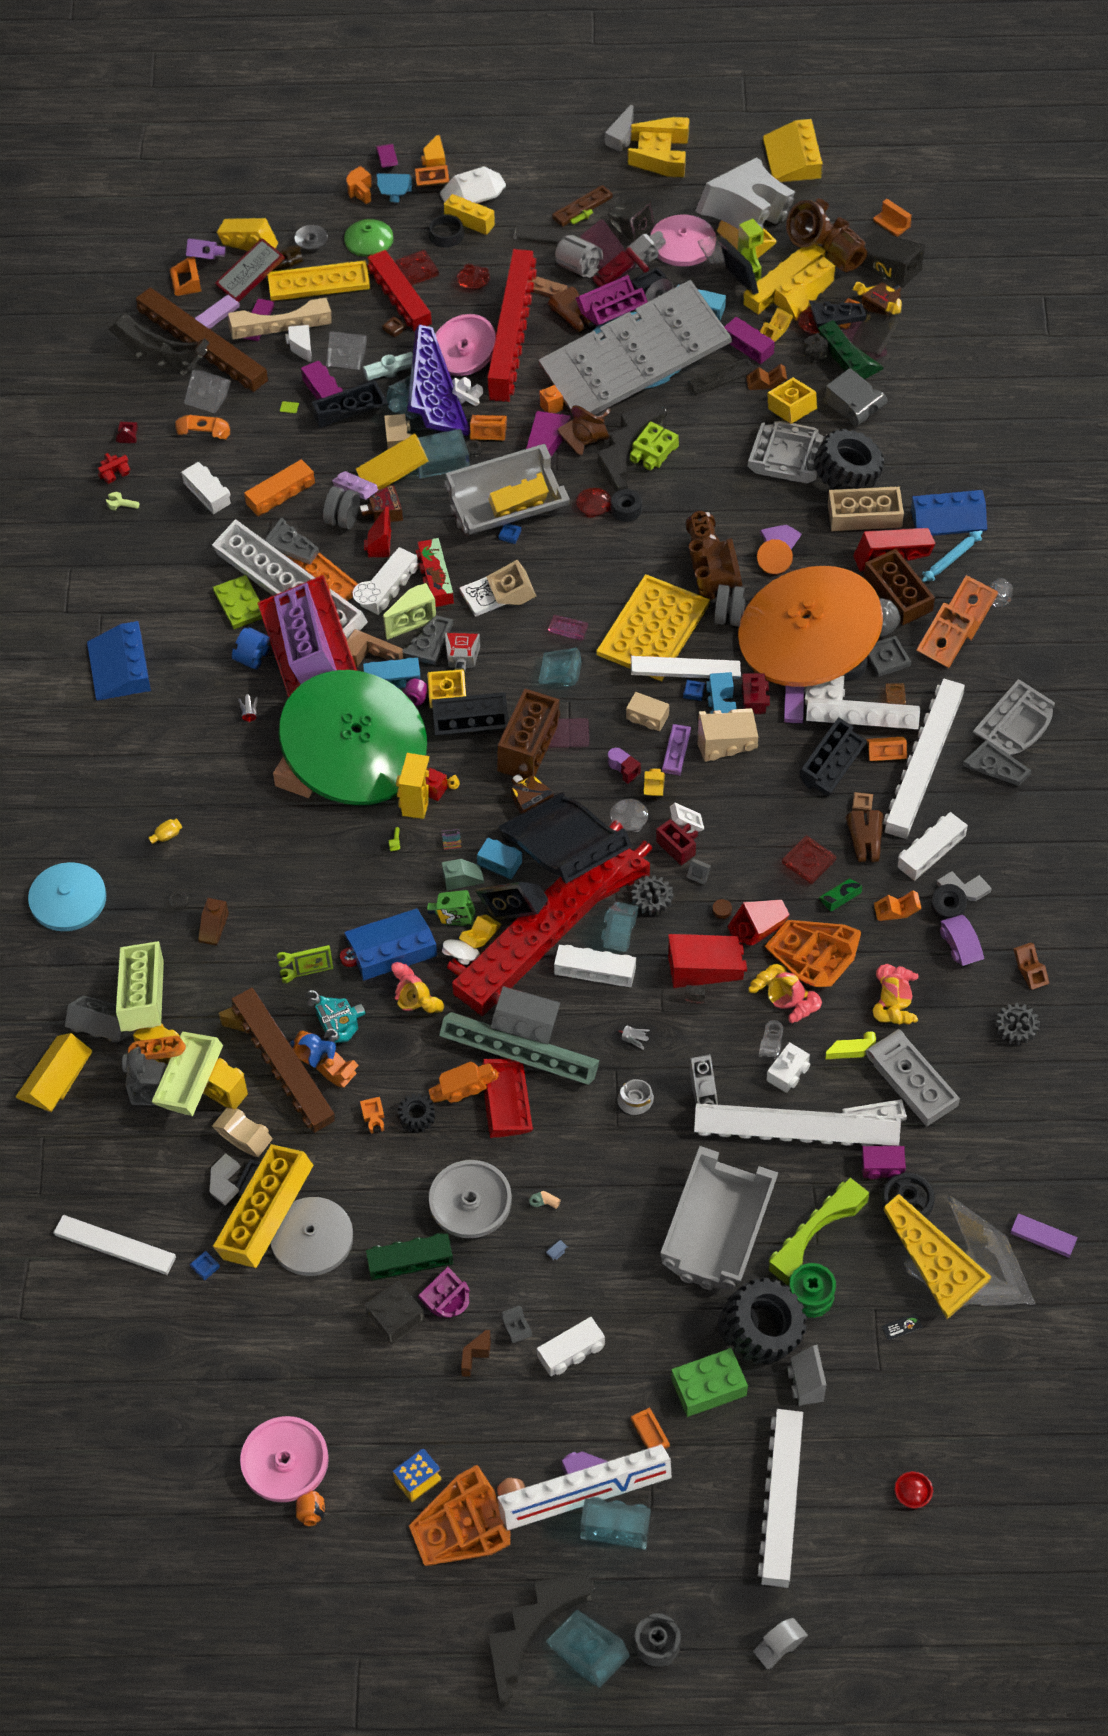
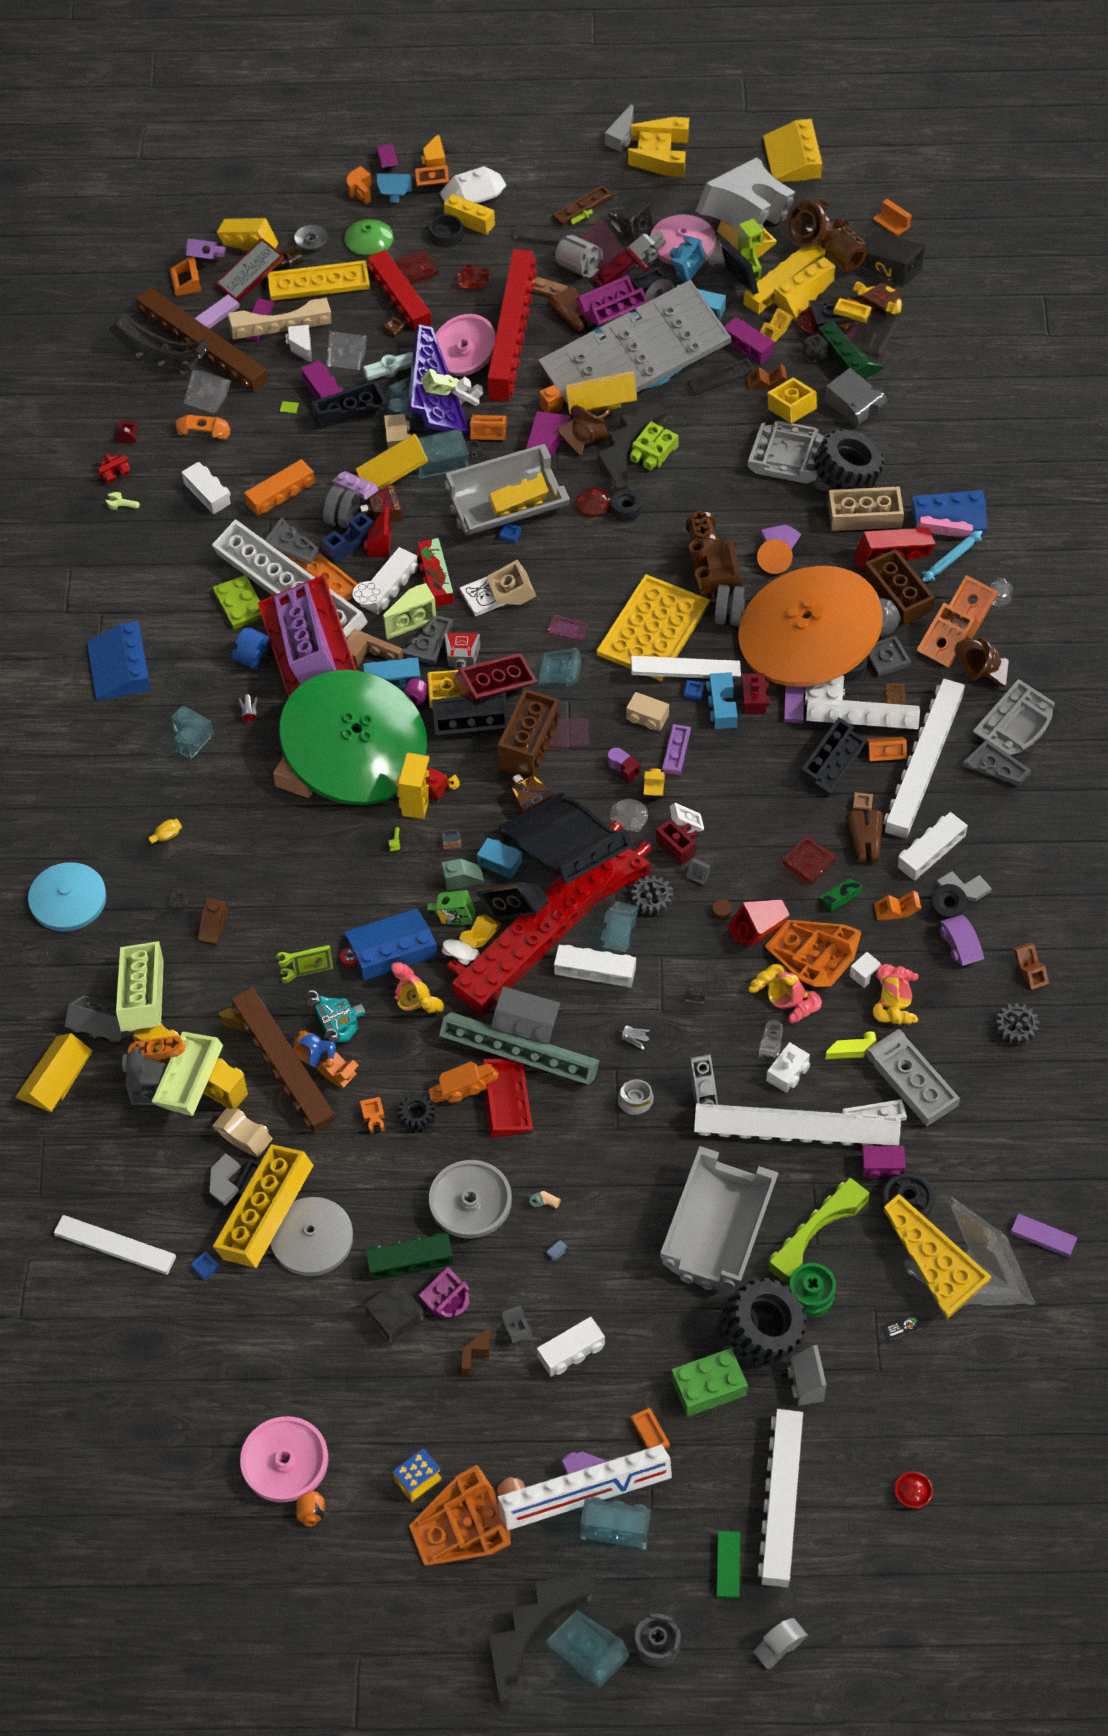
(192, 731): none -> clear light blue brick
(338, 546): none -> dark blue arch
(437, 383): none -> yellowish green leg
(494, 677): none -> dark red slope
(603, 392): none -> yellow slope
(688, 258): none -> dark azure brick
(705, 959): red slope -> none
(726, 733): tan wedge -> none
(728, 1565): none -> green tile
(852, 310): none -> yellow tile
(863, 969): none -> white panel
(945, 527): none -> bright pink tile
(982, 660): none -> reddish brown helmet

